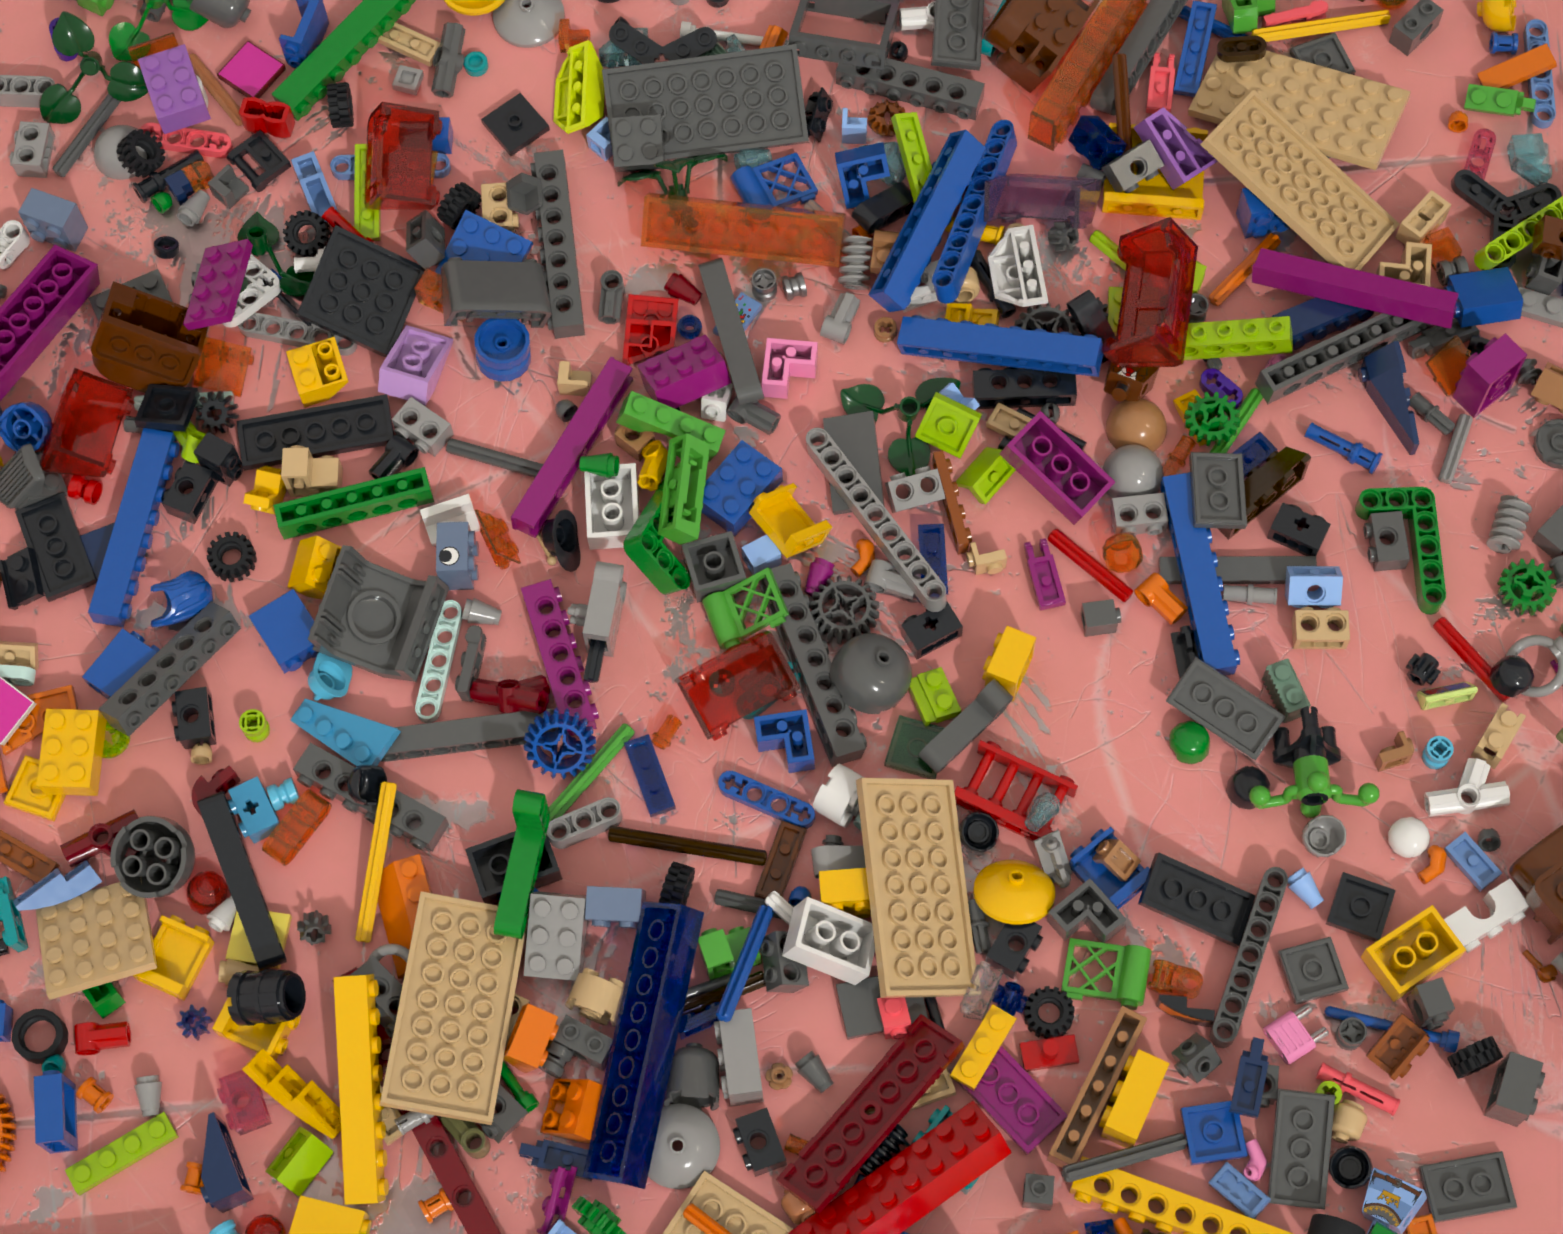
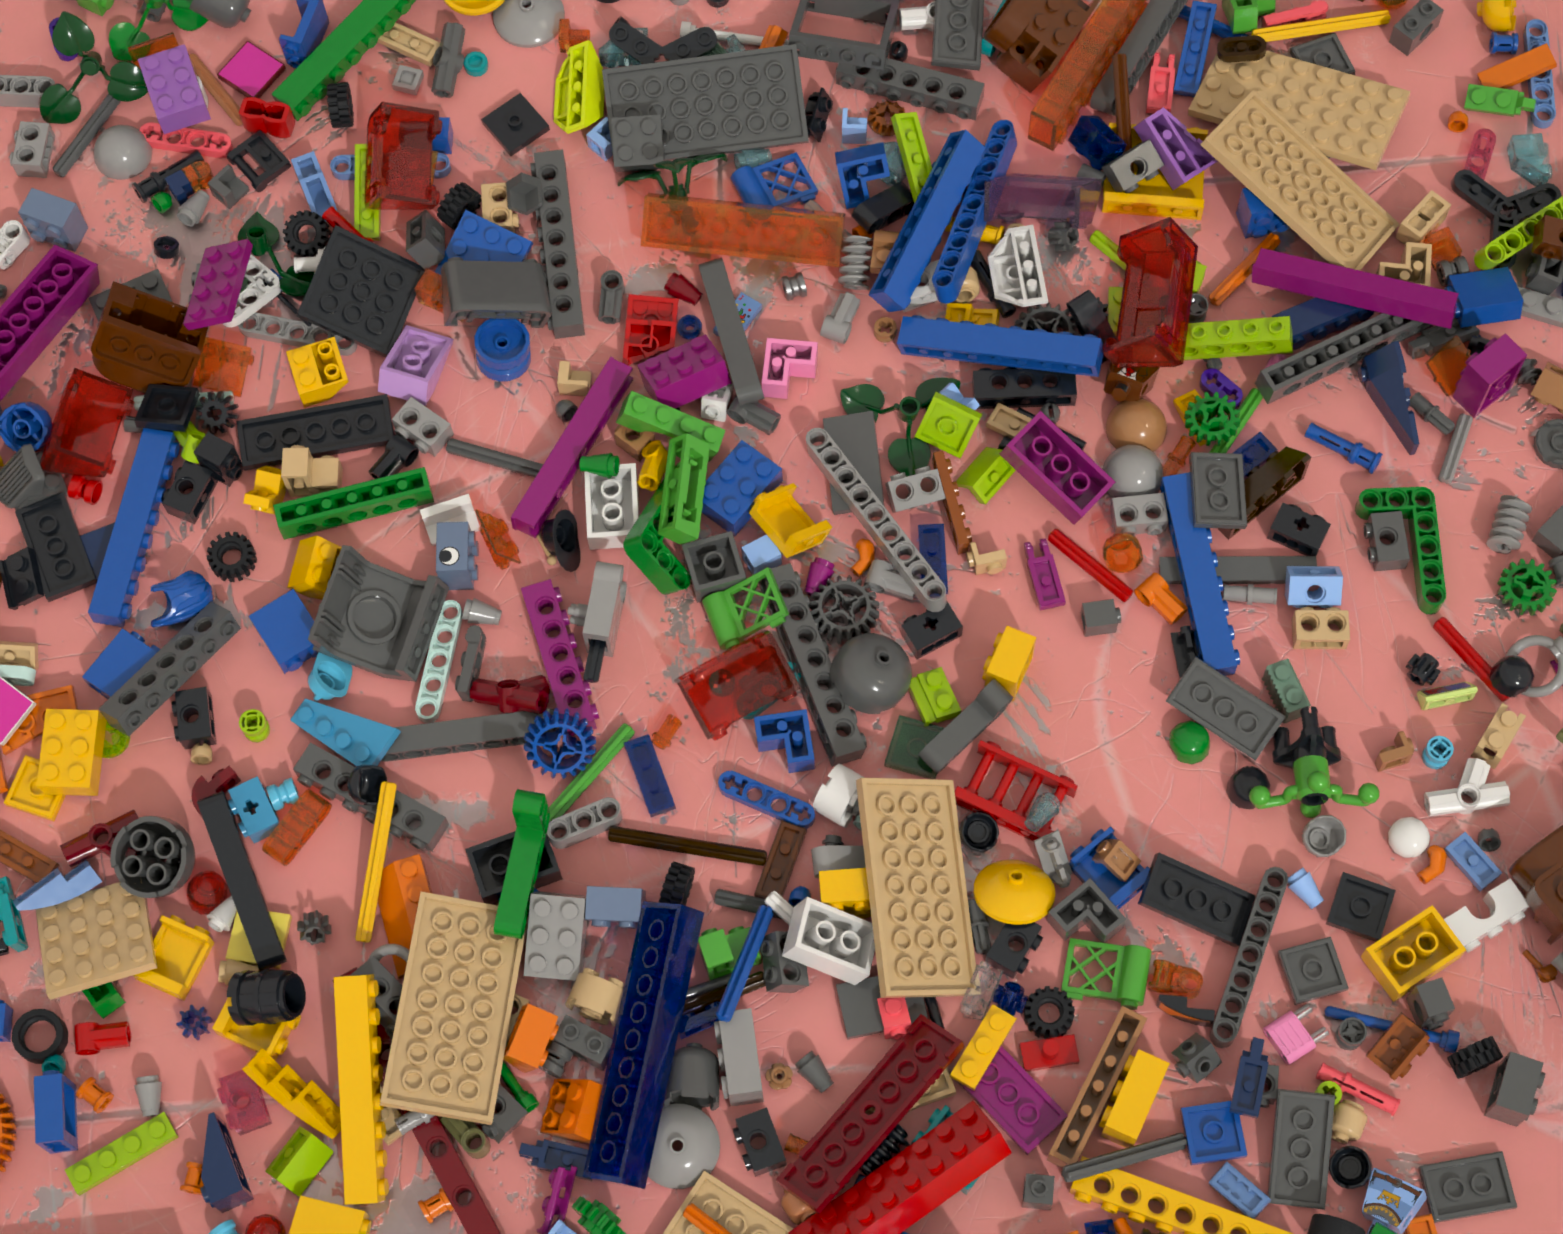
(133, 160): black tyre -> none
(761, 280): flat silver wheel -> none
(1256, 1163): bright pink arm -> none

